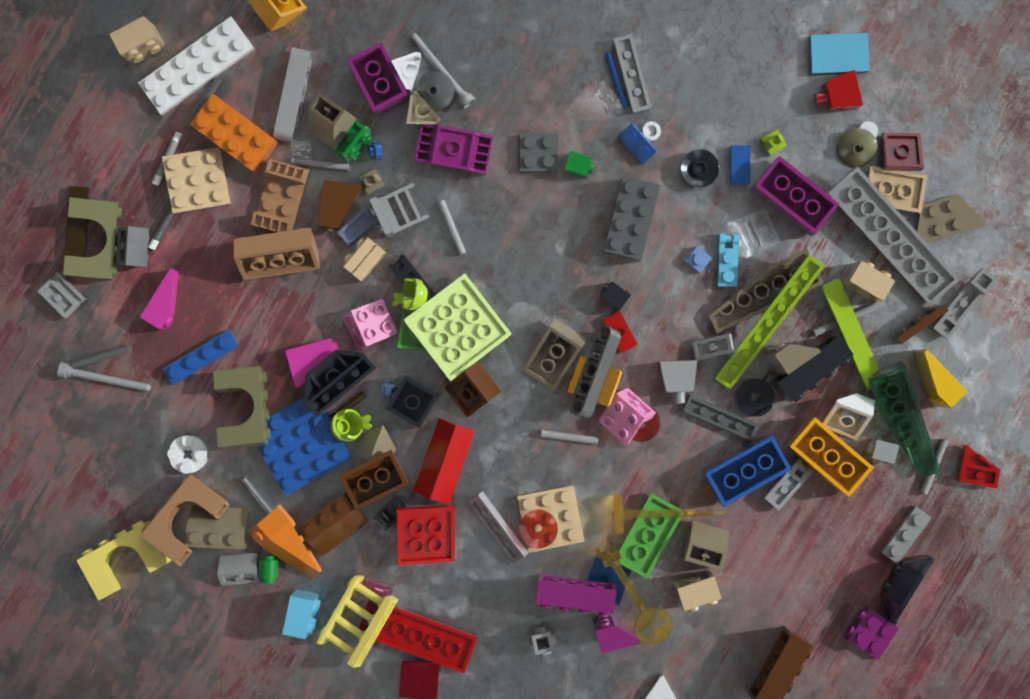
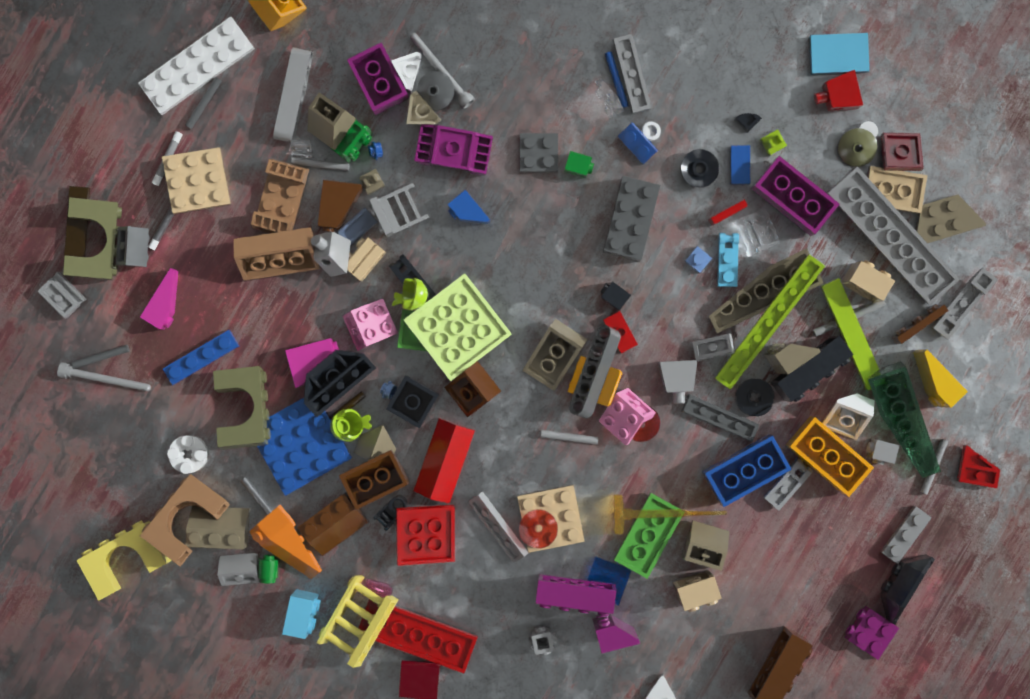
(137, 40): tan brick -> none
(234, 133): orange brick -> none
(331, 252): none -> light grey torso
(451, 227): light grey bar -> none
(467, 209): none -> blue slope
(652, 623): clear yellow piece -> none
(728, 212): none -> red tile
(747, 121): none -> black tile

